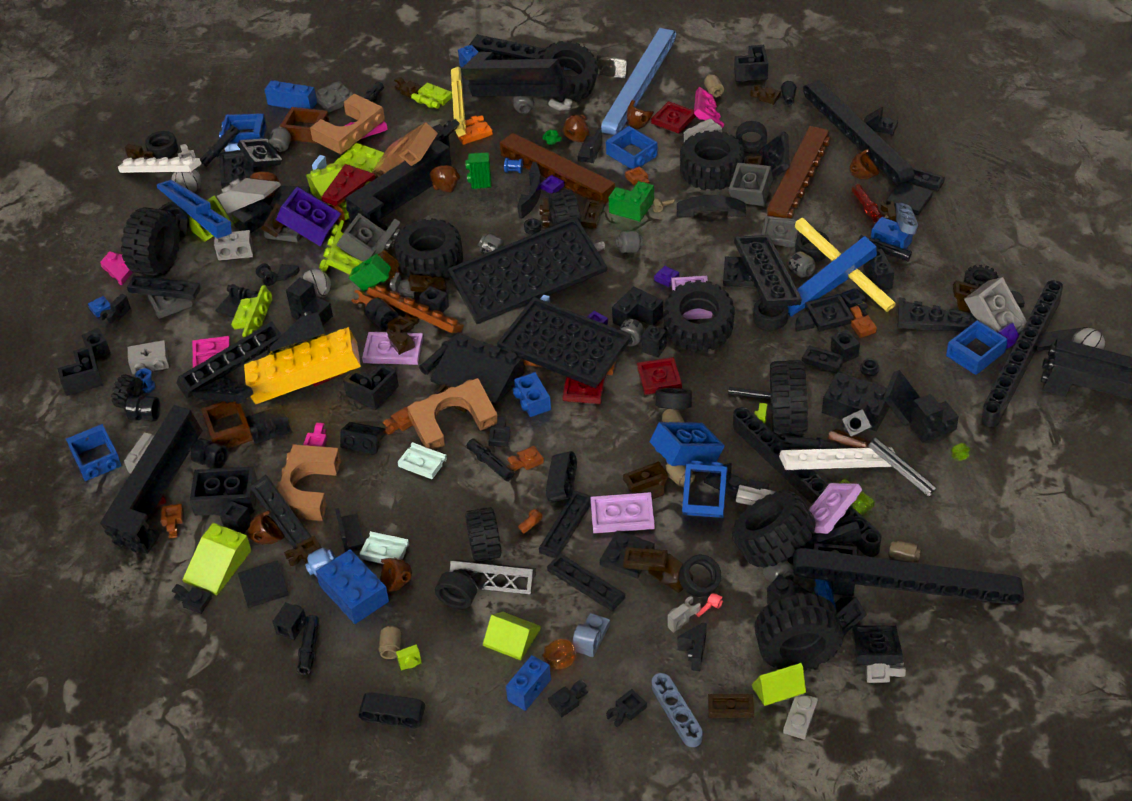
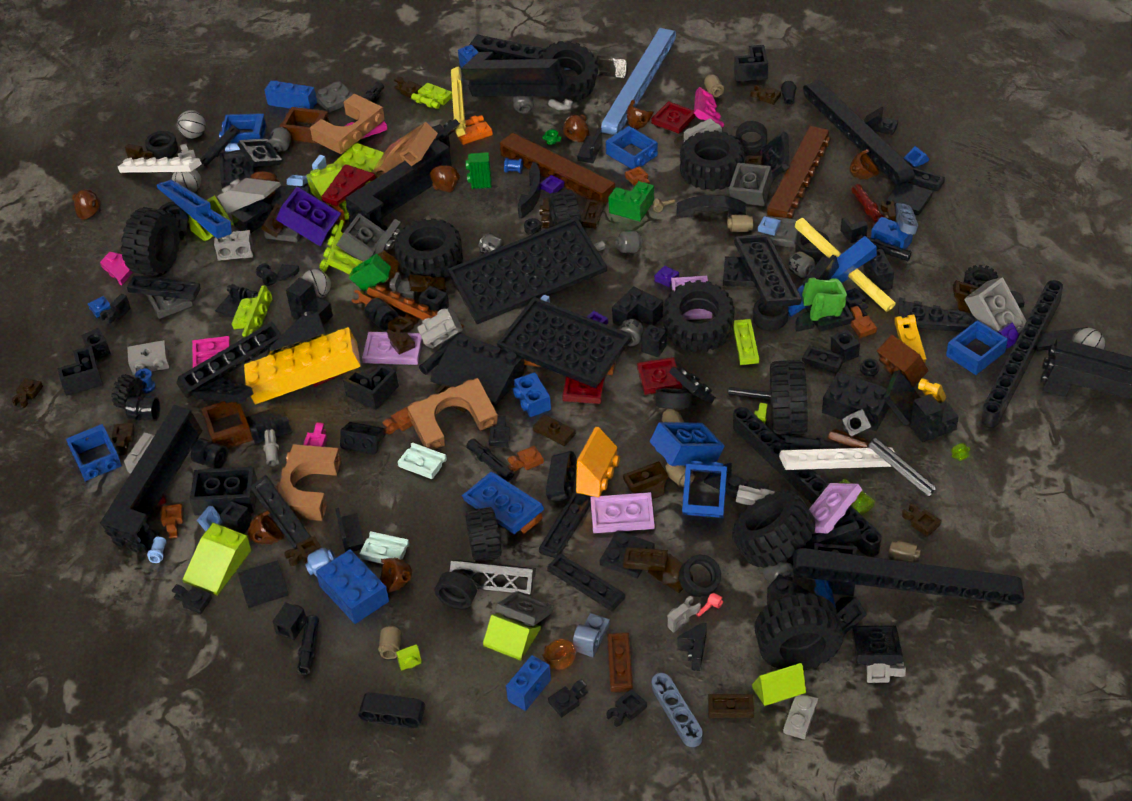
(27, 389): none -> dark brown plate
(84, 203): none -> reddish brown helmet
(121, 435): none -> dark brown plate
(156, 554): none -> light blue pin
(191, 124): none -> light grey piece
(208, 517): none -> medium blue tile
(271, 448): none -> light grey axle
(297, 180): none -> light blue tile
(439, 328): none -> light grey brick
(510, 504): none -> blue plate
(524, 608): none -> dark grey plate
(554, 430): none -> dark brown plate
(596, 464): none -> light orange slope
(619, 662): none -> reddish brown tile
(692, 383): none -> black plate
(740, 223): none -> dark tan brick
(745, 342): none -> lime plate
(769, 225): none -> medium blue tile
(824, 269): none -> black panel
(825, 296): none -> bright green piece
(853, 231): none -> black panel
(898, 356): none -> reddish brown brick
(910, 335): none -> yellow plate
(916, 157): none -> blue slope
(921, 521): none -> dark brown plate
(934, 389): none -> yellow plate

